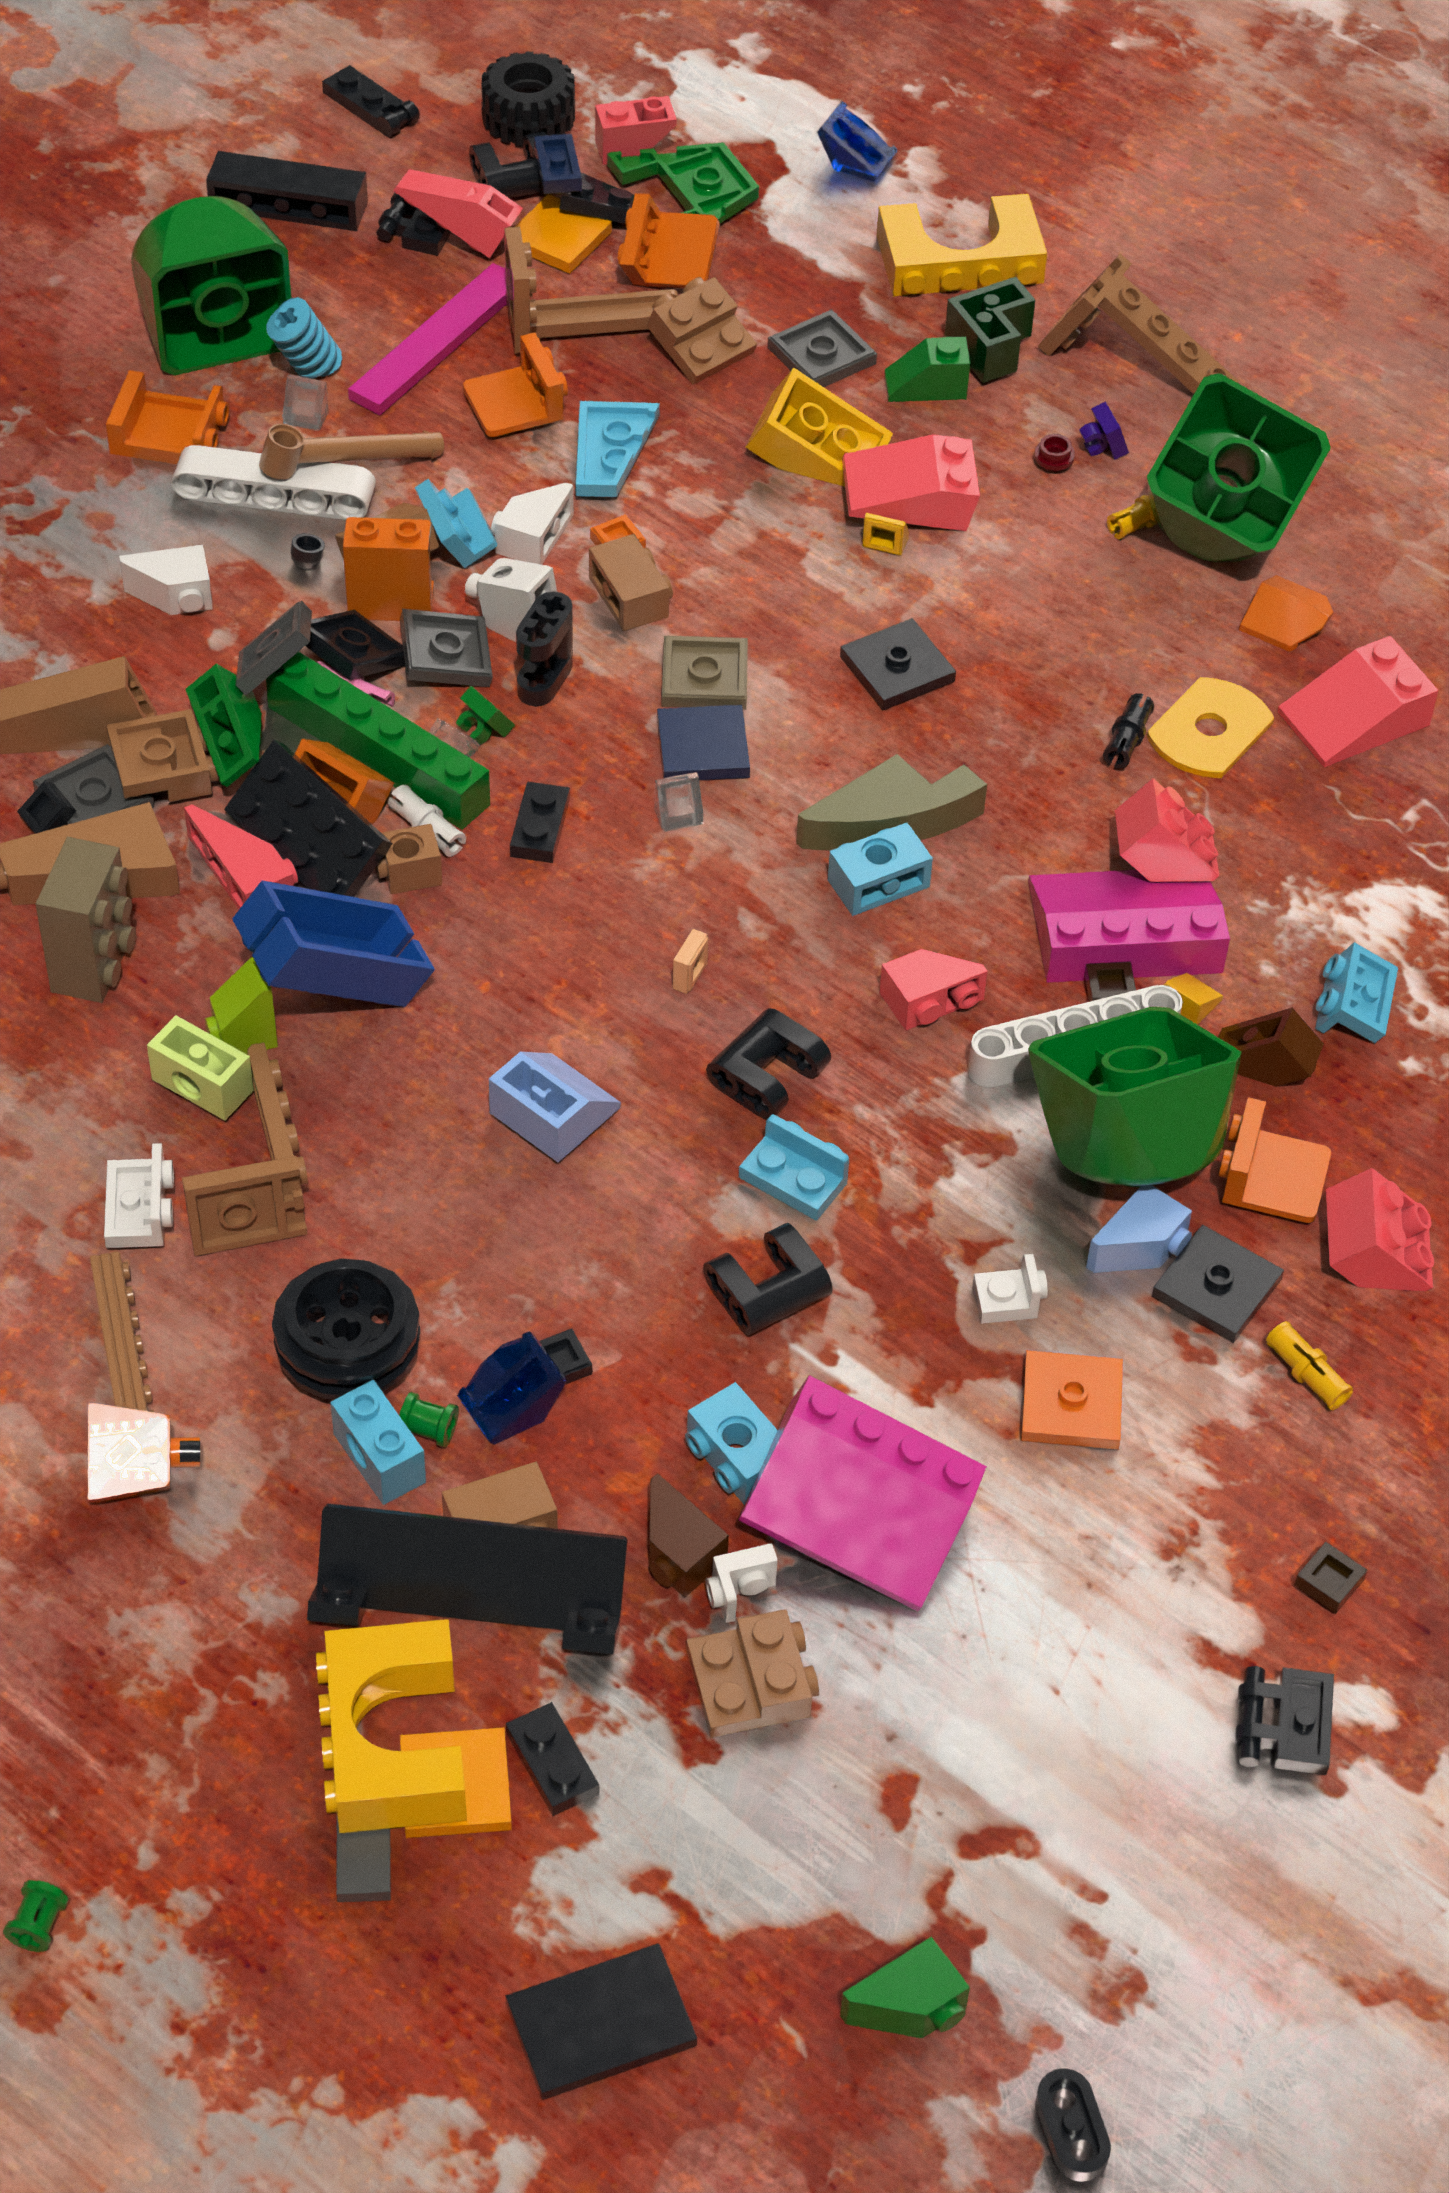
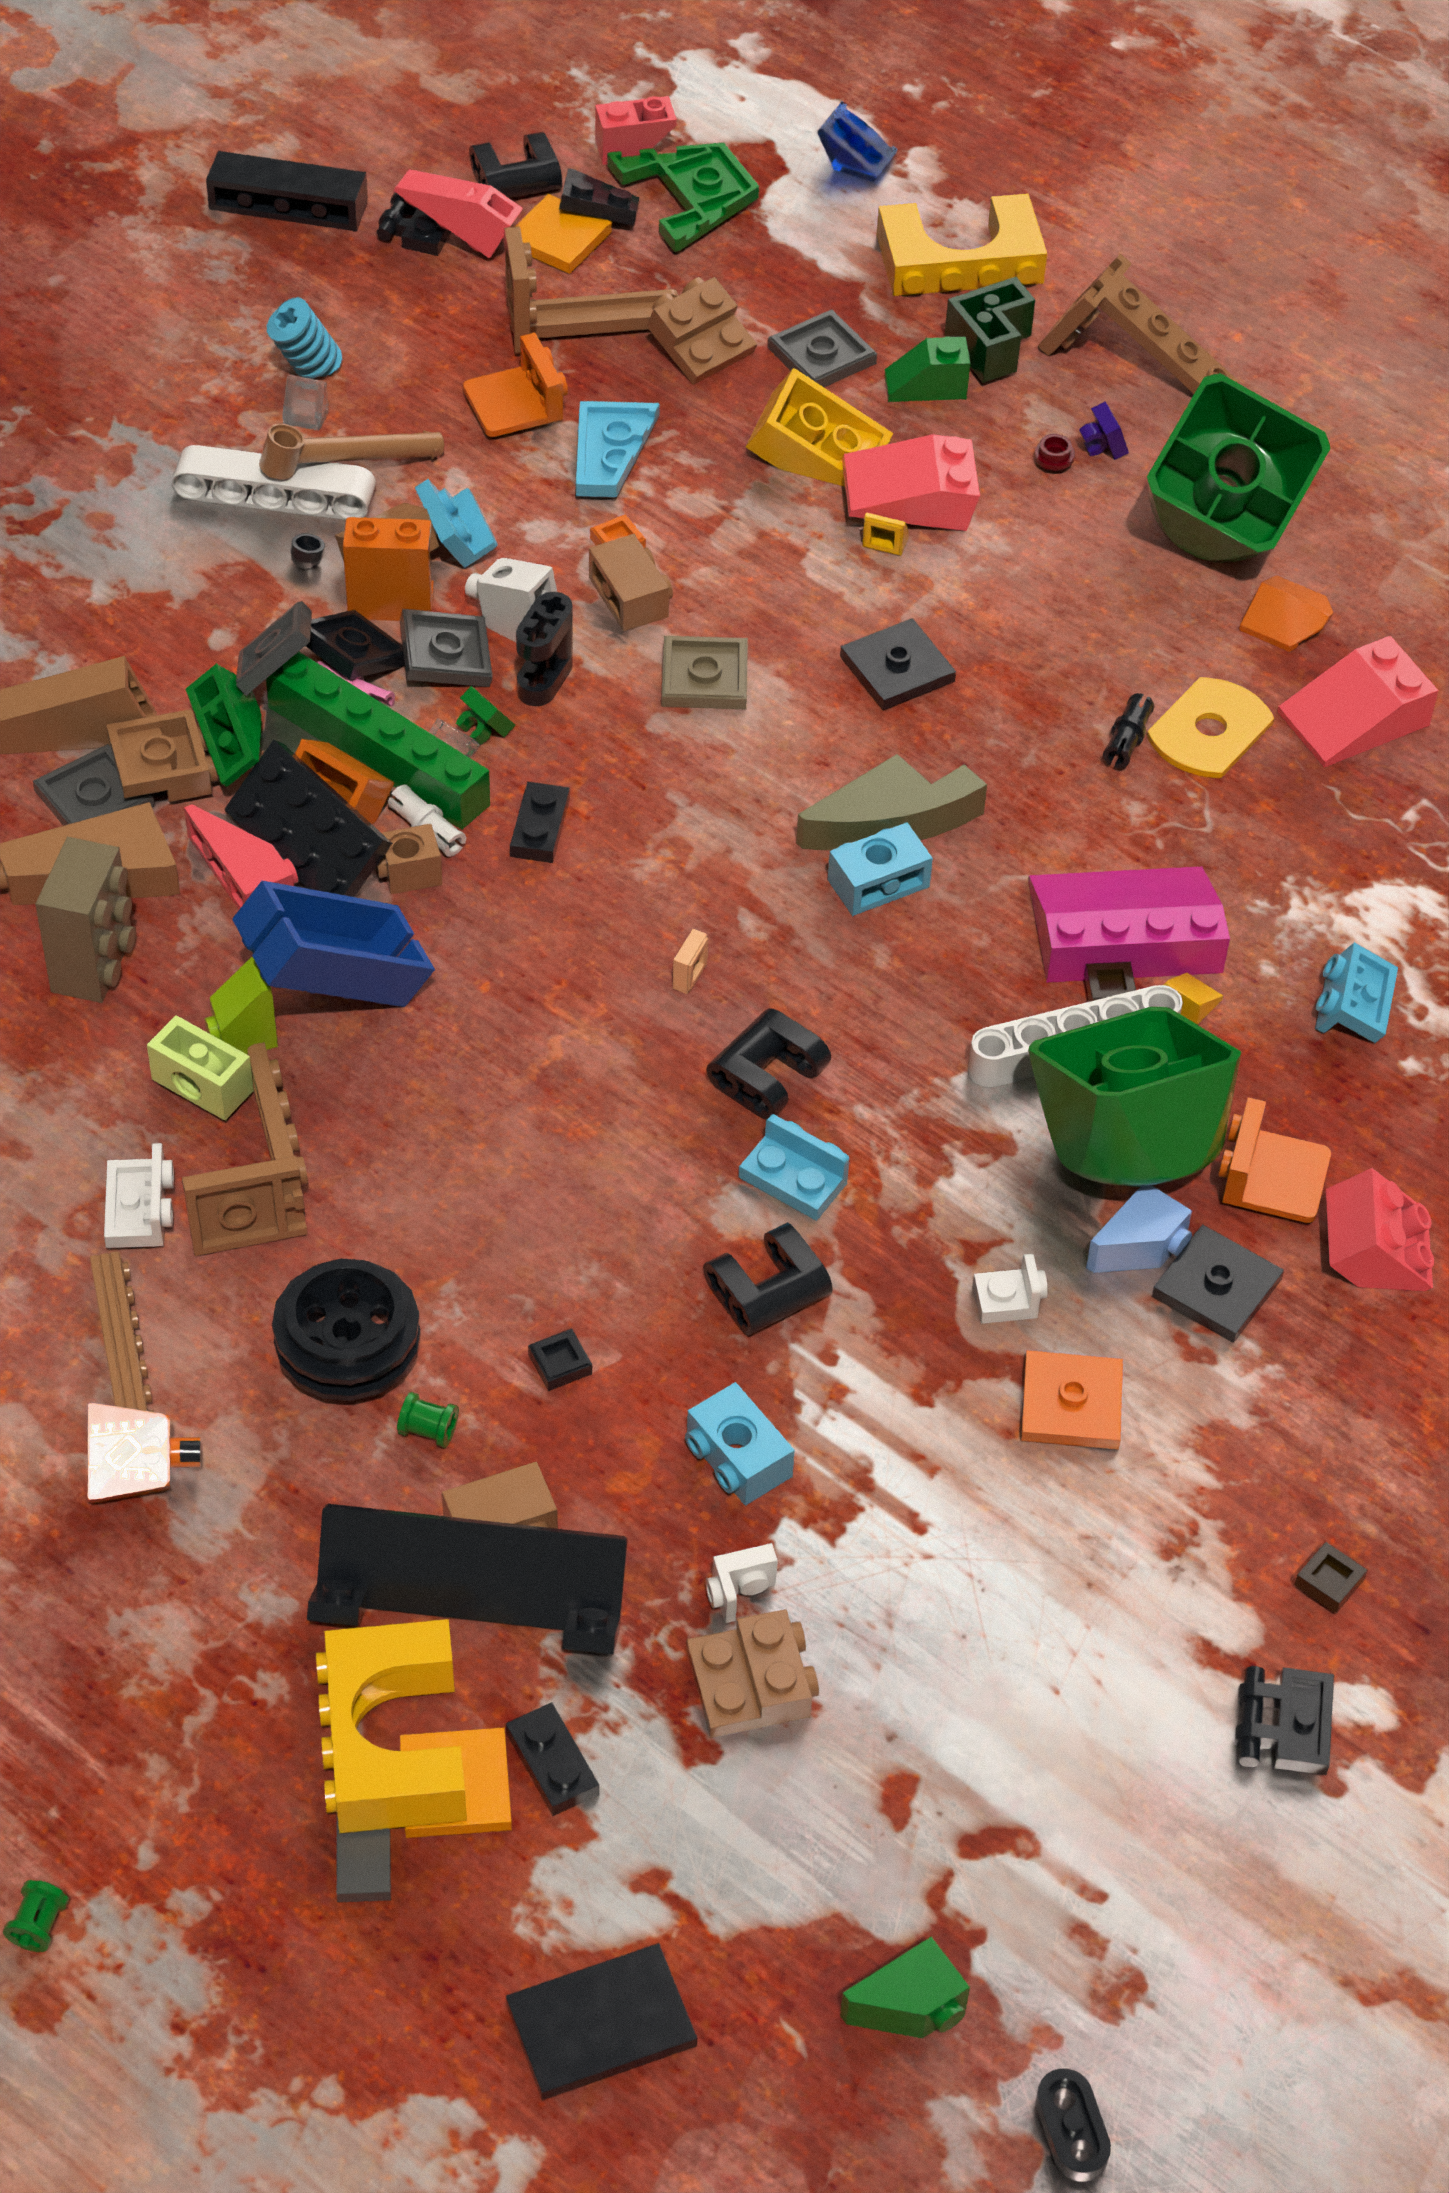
(46, 808): black tile -> none
(162, 424): orange panel -> none
(169, 579): white slope -> none
(209, 283): green piece -> none
(370, 101): black plate -> none
(378, 1442): medium azure brick -> none
(431, 342): dark pink tile -> none
(513, 1388): clear blue slope -> none
(527, 97): black tyre -> none
(533, 523): white slope -> none
(548, 1102): light blue slope -> none
(557, 164): dark blue plate -> none
(666, 246): orange bracket -> none
(678, 802): clear slope -> none
(681, 1539): reddish brown slope -> none
(704, 742): dark blue tile -> none
(862, 1493): dark pink slope -> none
(930, 986): coral slope -> none
(1132, 518): yellow pin -> none
(1165, 837): coral slope -> none
(1275, 1047): reddish brown slope -> none
(1309, 1365): yellow pin -> none

